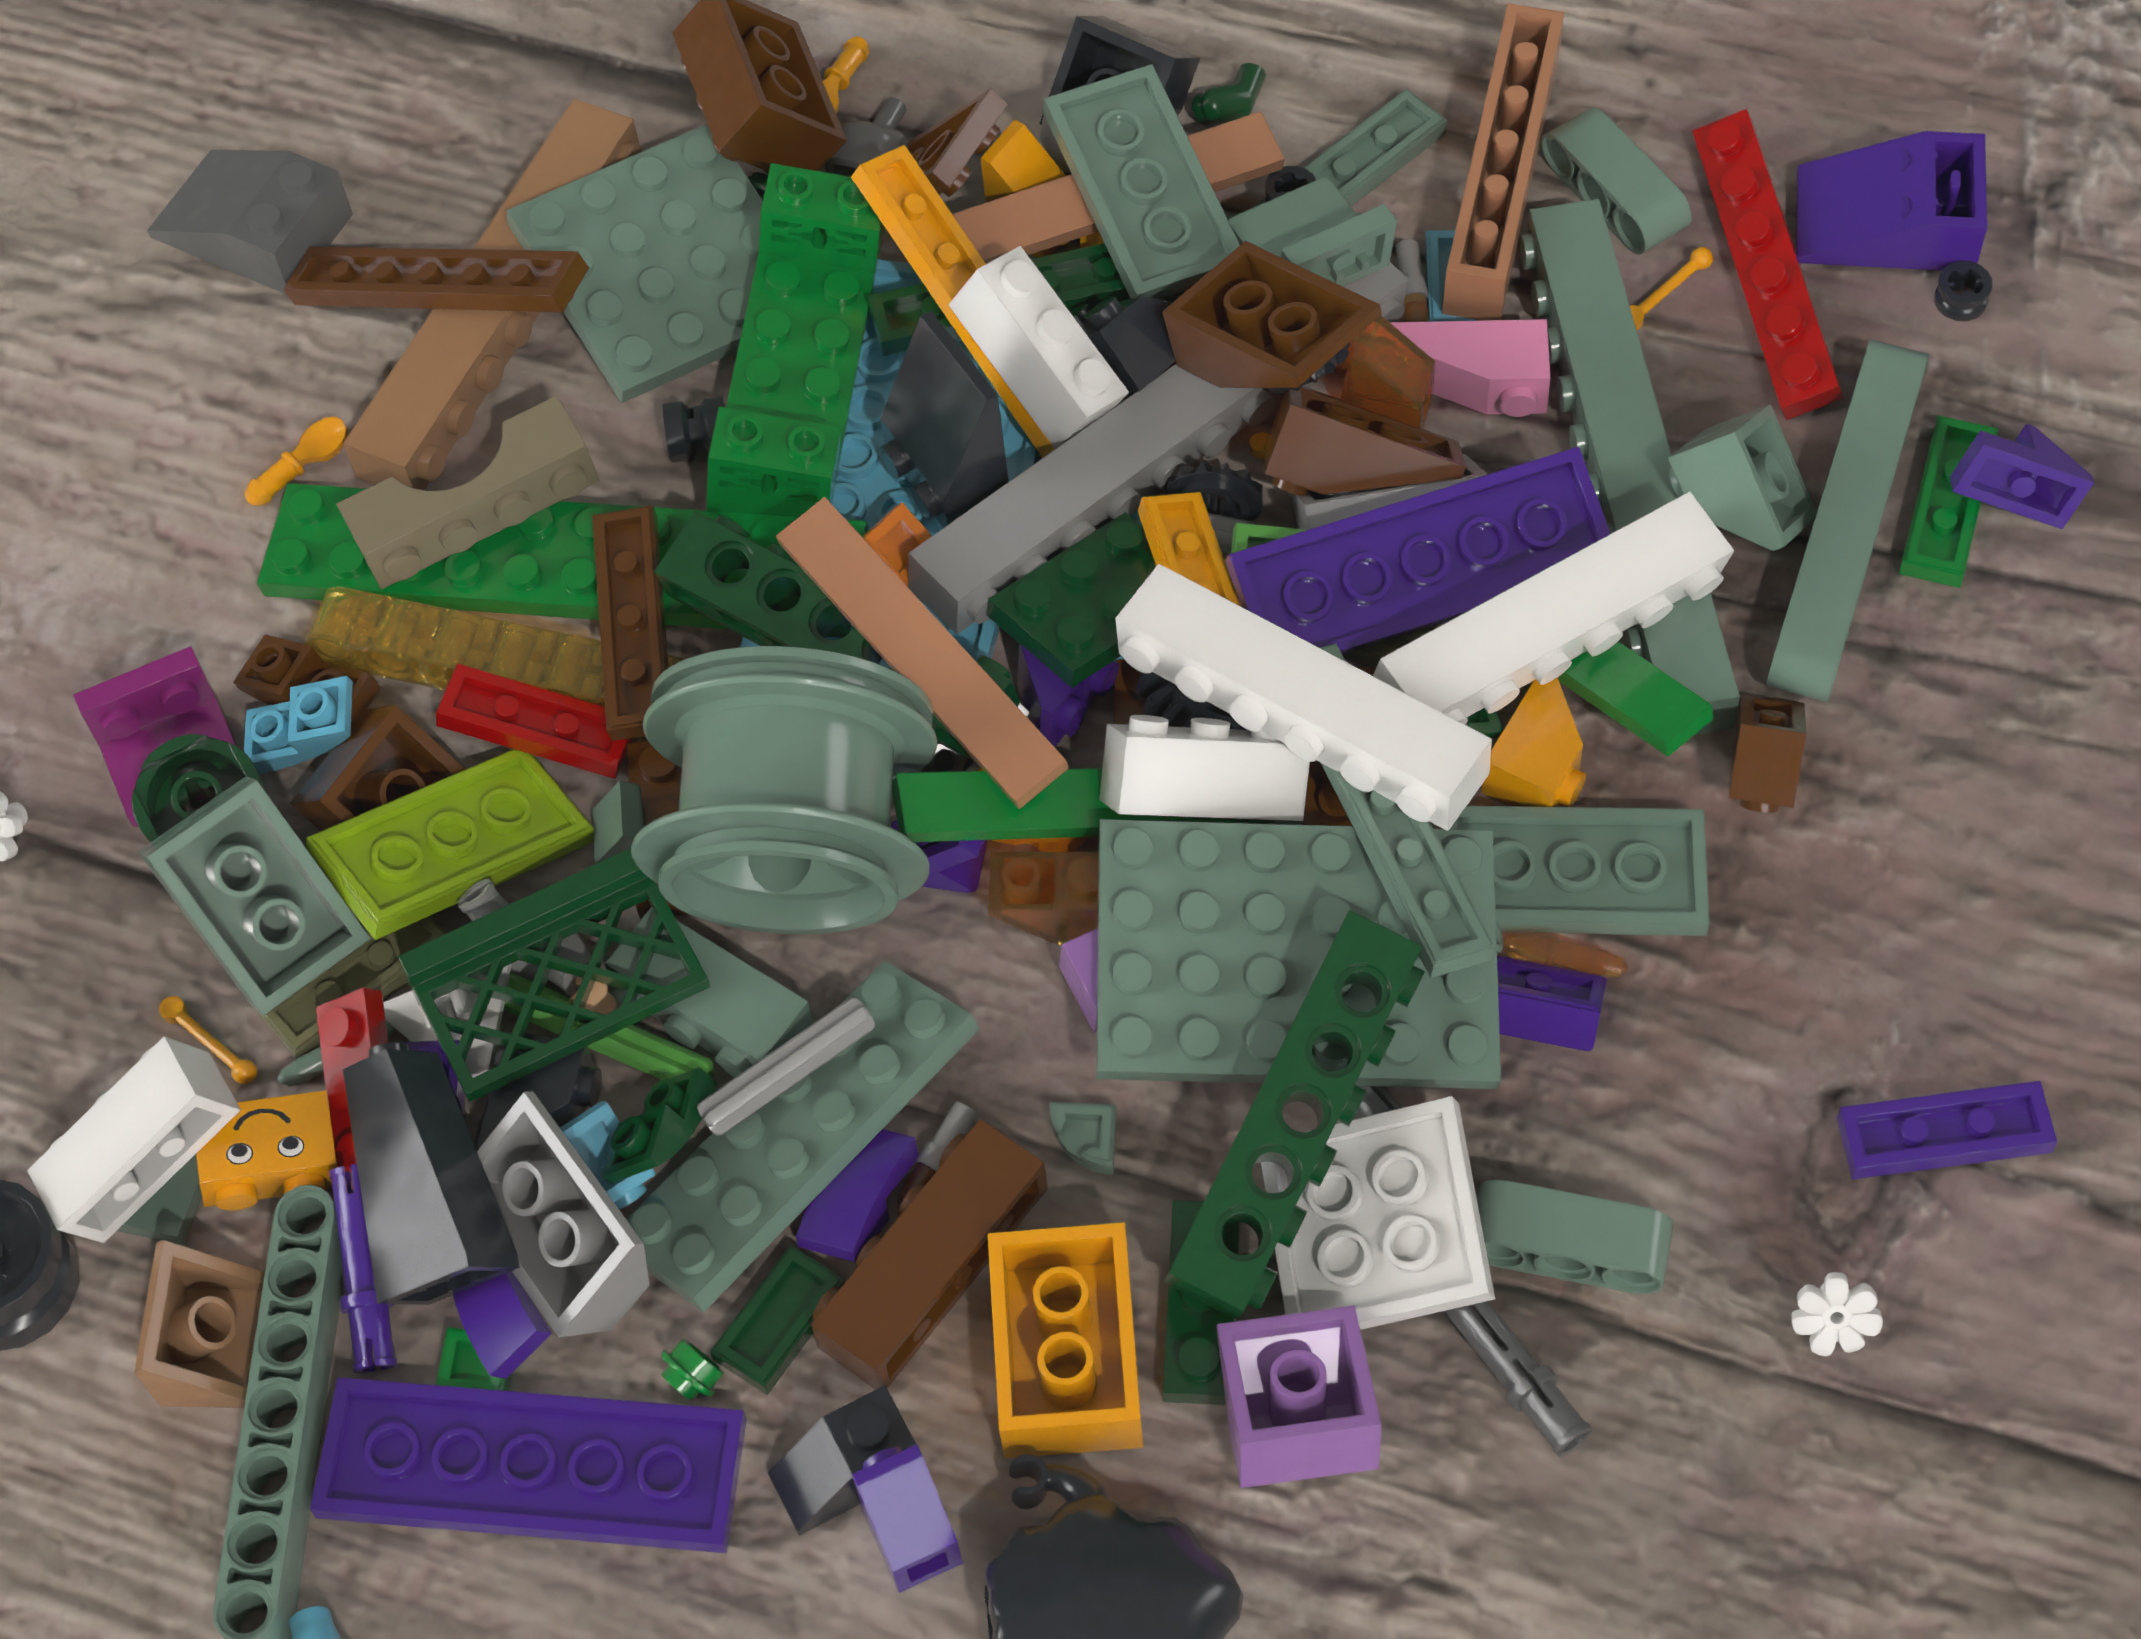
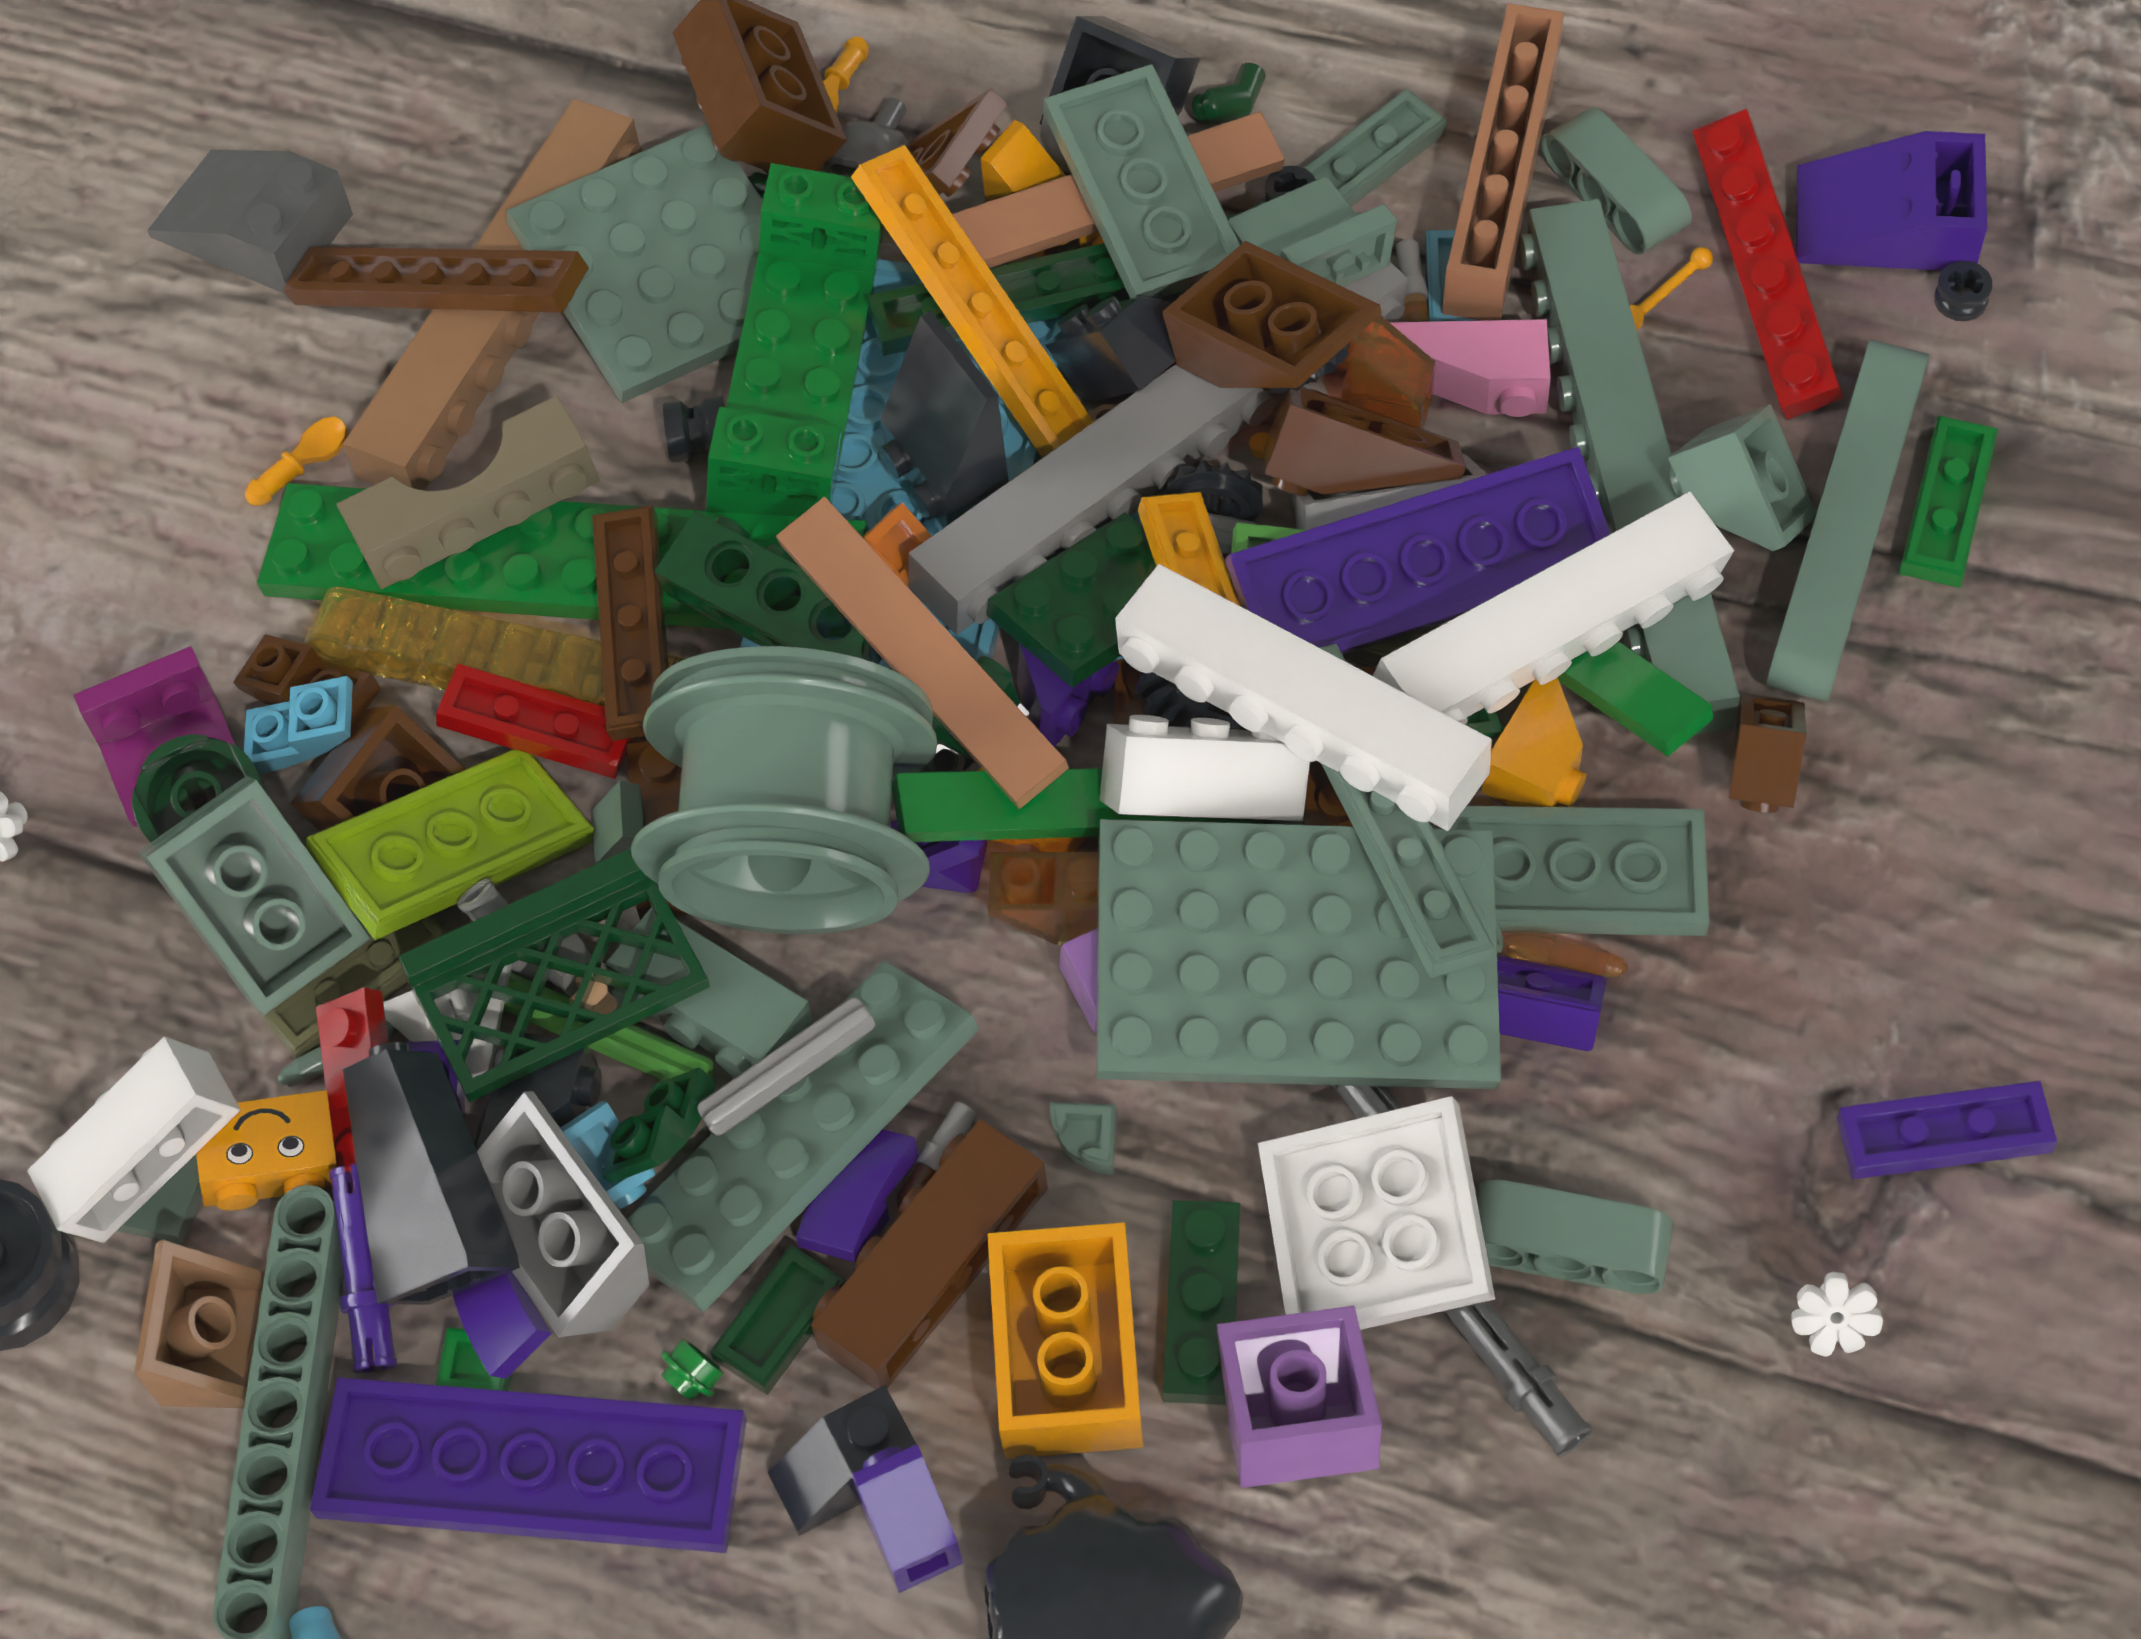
(175, 1011): light orange hinge -> none
(1037, 346): white brick -> none
(1359, 955): dark green brick -> none
(2023, 476): dark purple slope -> none

